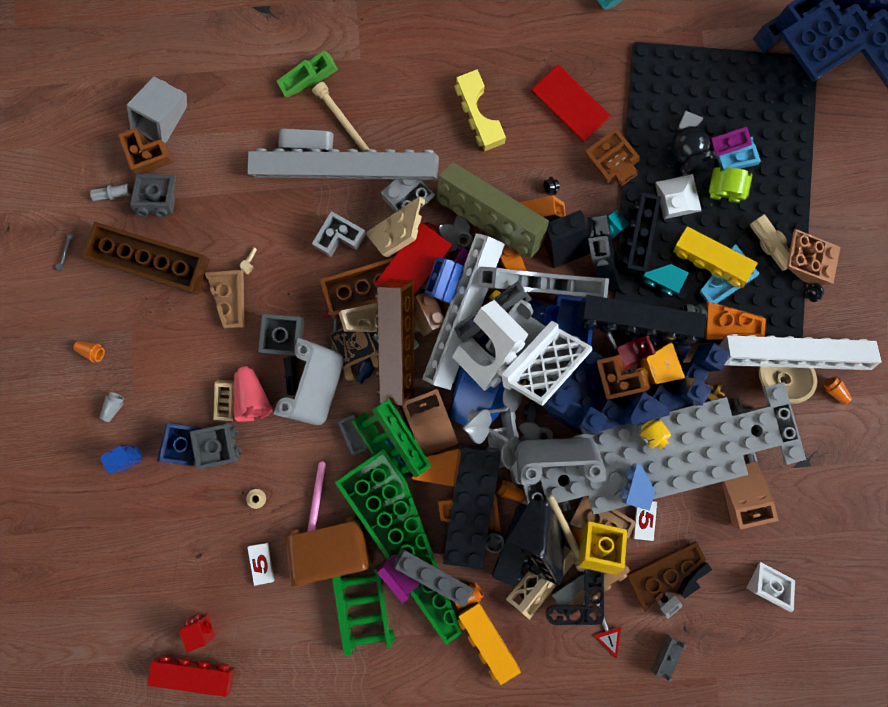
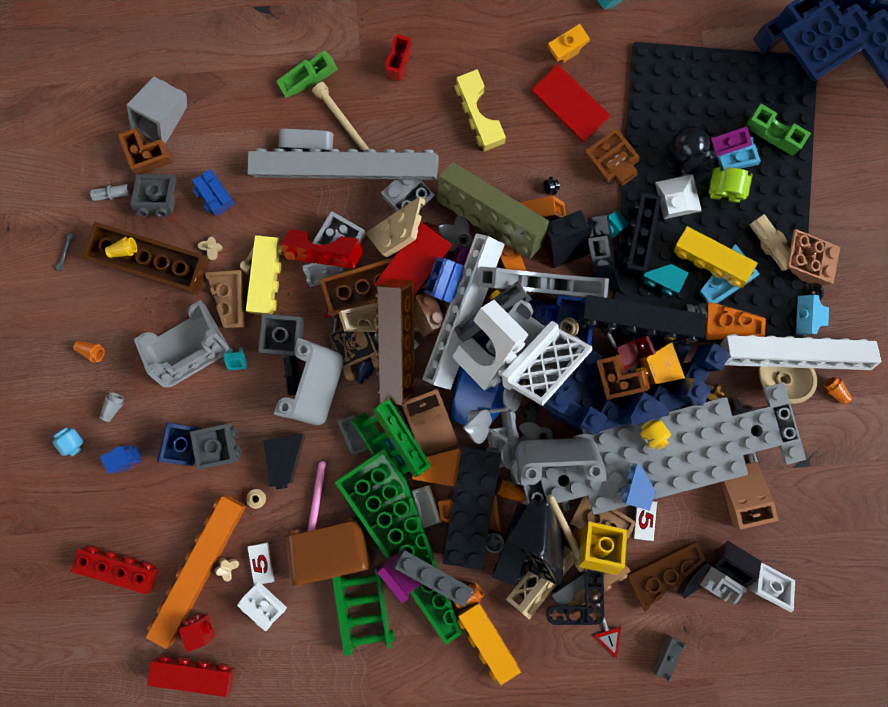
(67, 442): none -> medium azure head
(114, 569): none -> red brick
(123, 247): none -> yellow cone
(183, 348): none -> light grey windscreen
(196, 571): none -> orange brick
(211, 247): none -> tan piece
(212, 192): none -> blue brick
(217, 399): tan slope -> none
(225, 568): none -> tan piece
(235, 360): none -> teal tile
(249, 396): coral cone -> none
(261, 606): none -> white bracket
(263, 275): none -> light yellow brick
(282, 459): none -> black slope
(315, 272): none -> light grey hinge
(341, 253): none -> red arch
(398, 58): none -> red brick
(426, 506): none -> white tile
(564, 326): none -> tan plate
(568, 44): none -> light orange brick
(670, 606): light grey tile -> none
(689, 119): light grey tile -> none
(722, 585): none -> light grey hinge
(737, 564): none -> black brick
(787, 138): none -> bright green arch
(810, 315): none -> medium azure brick

